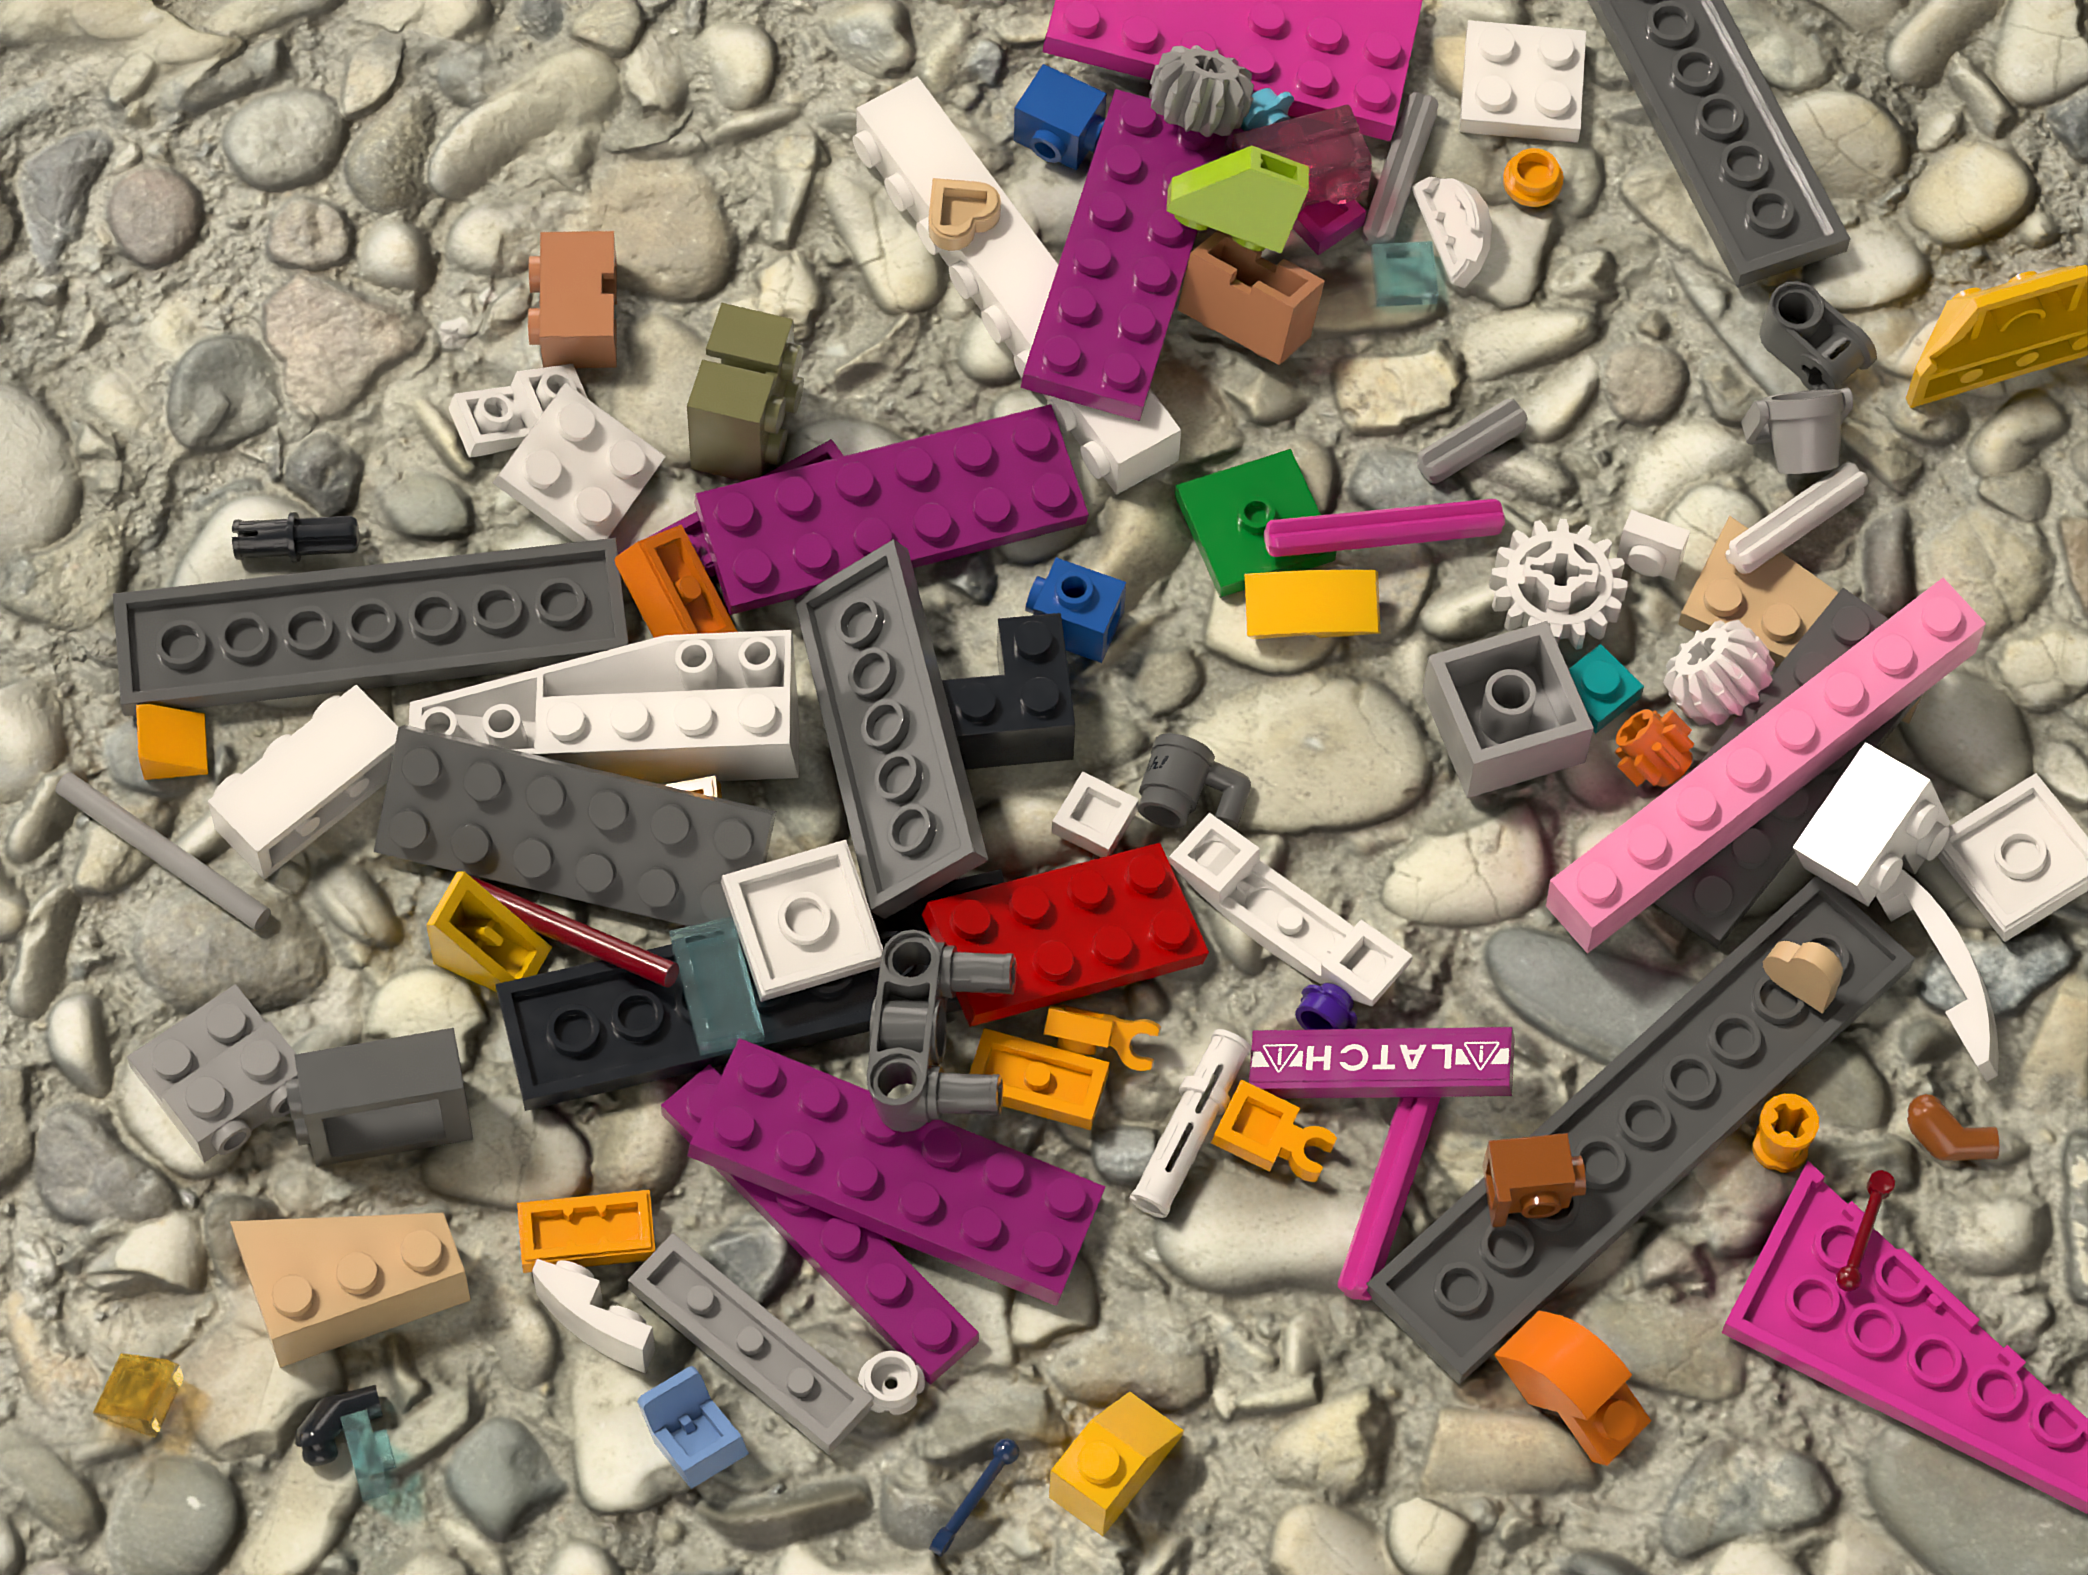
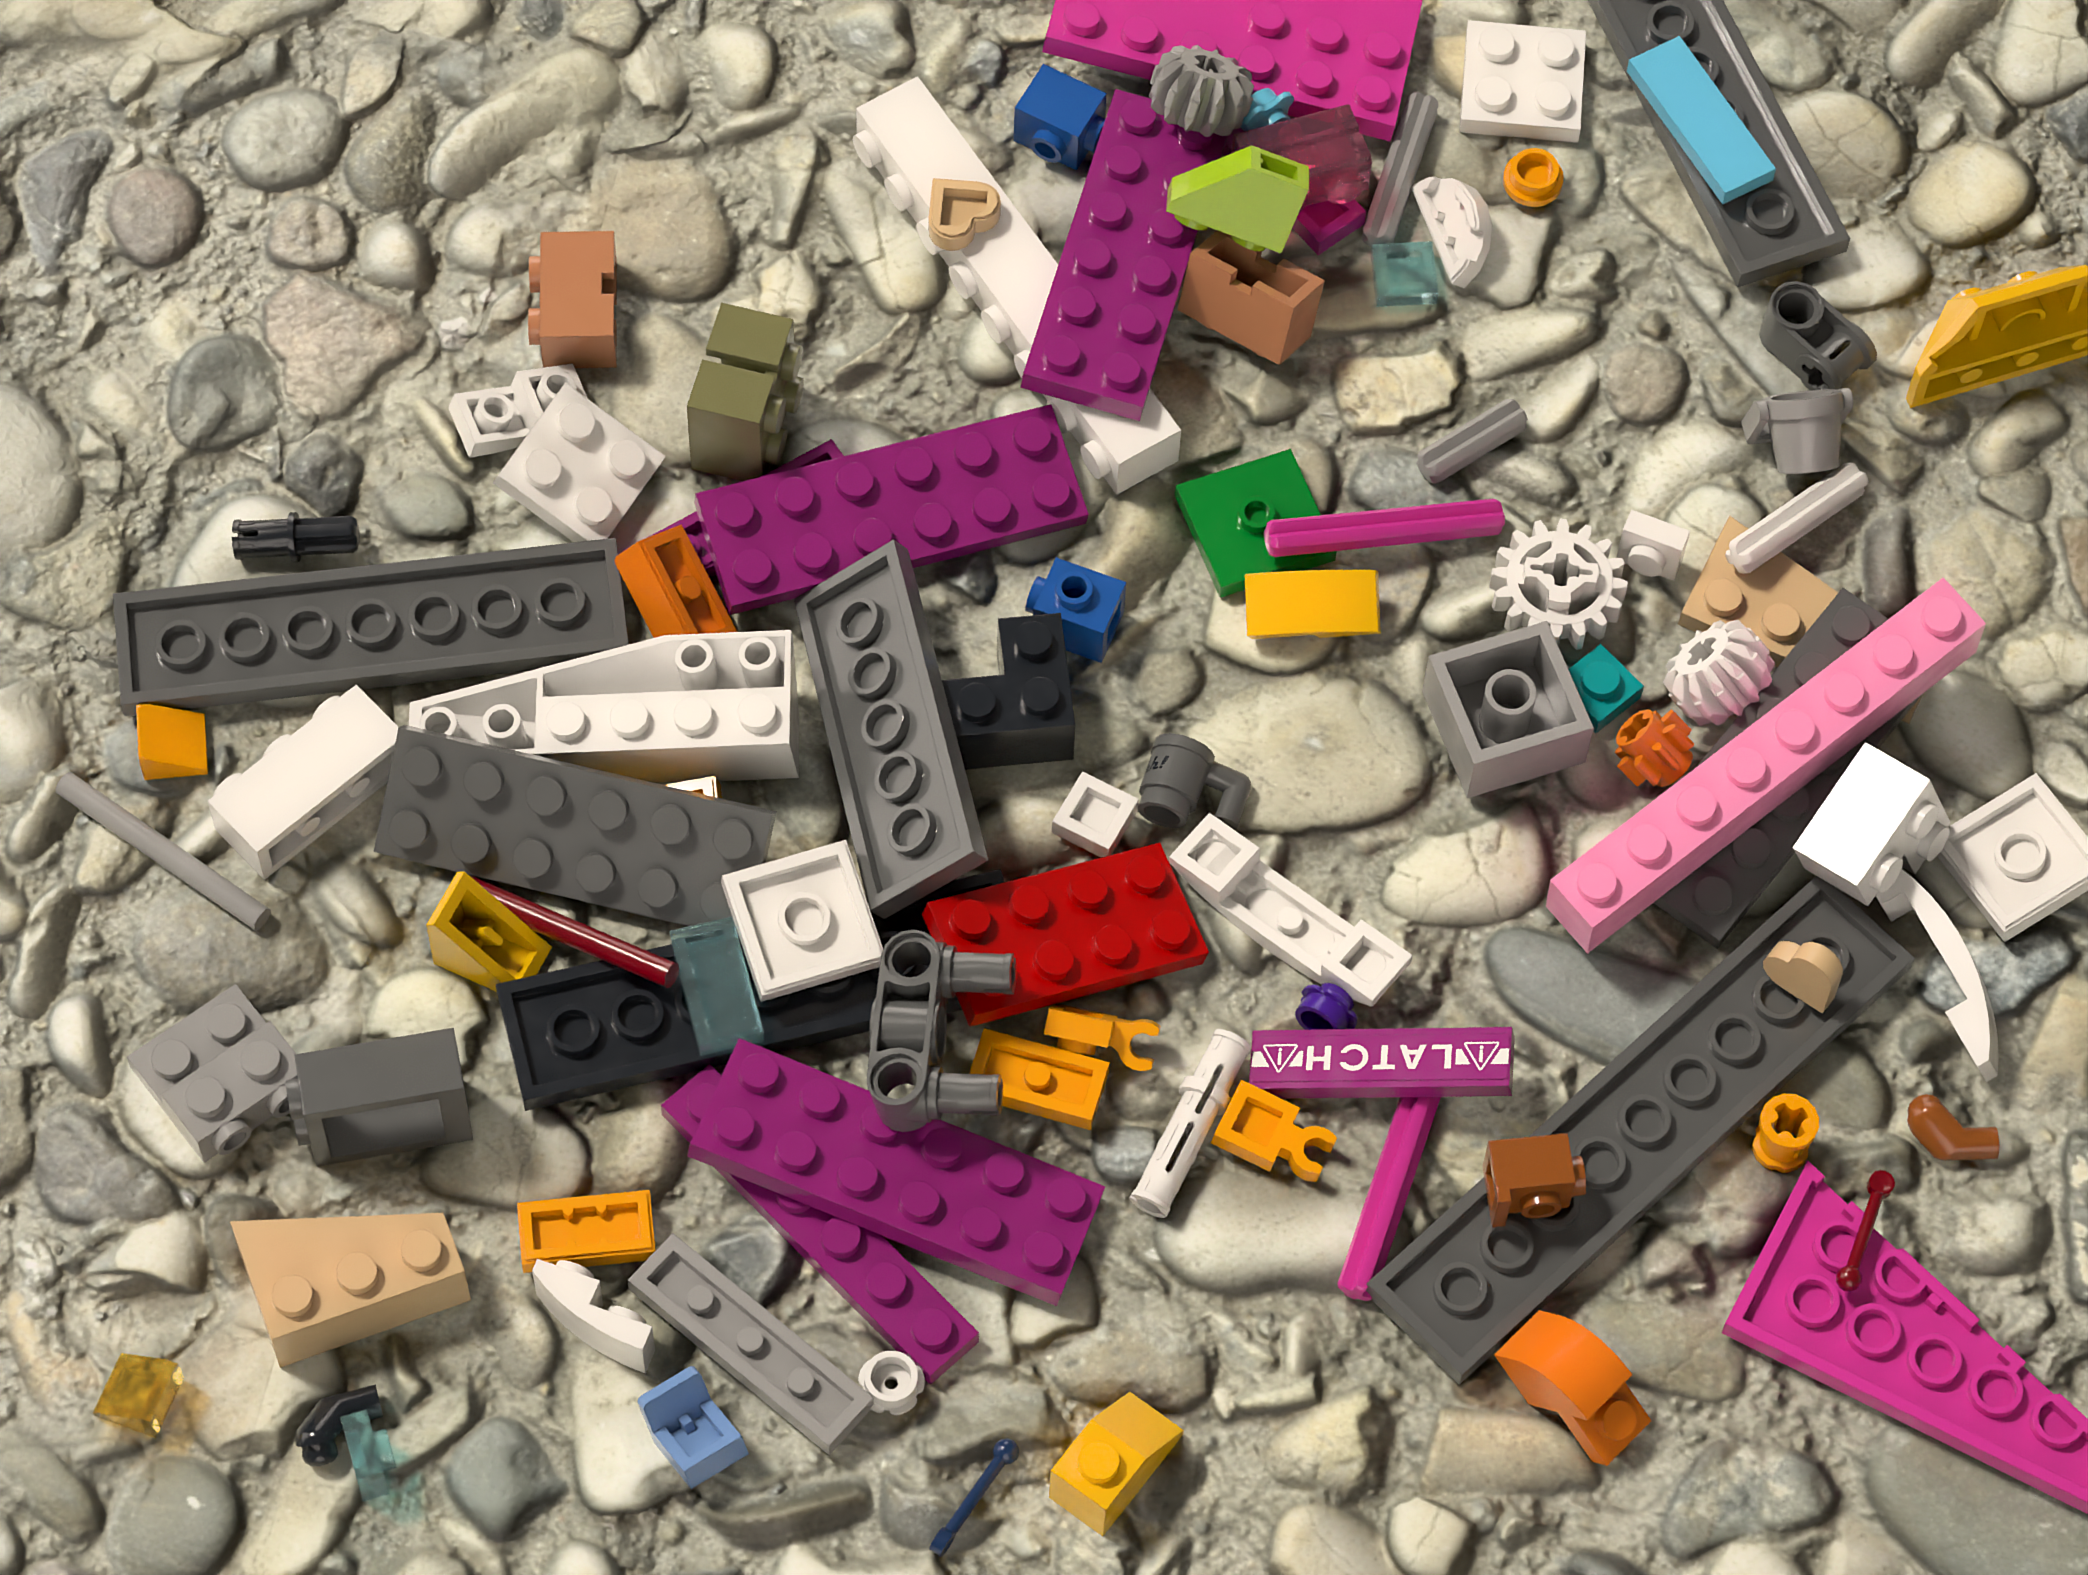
(1701, 120): none -> medium azure tile

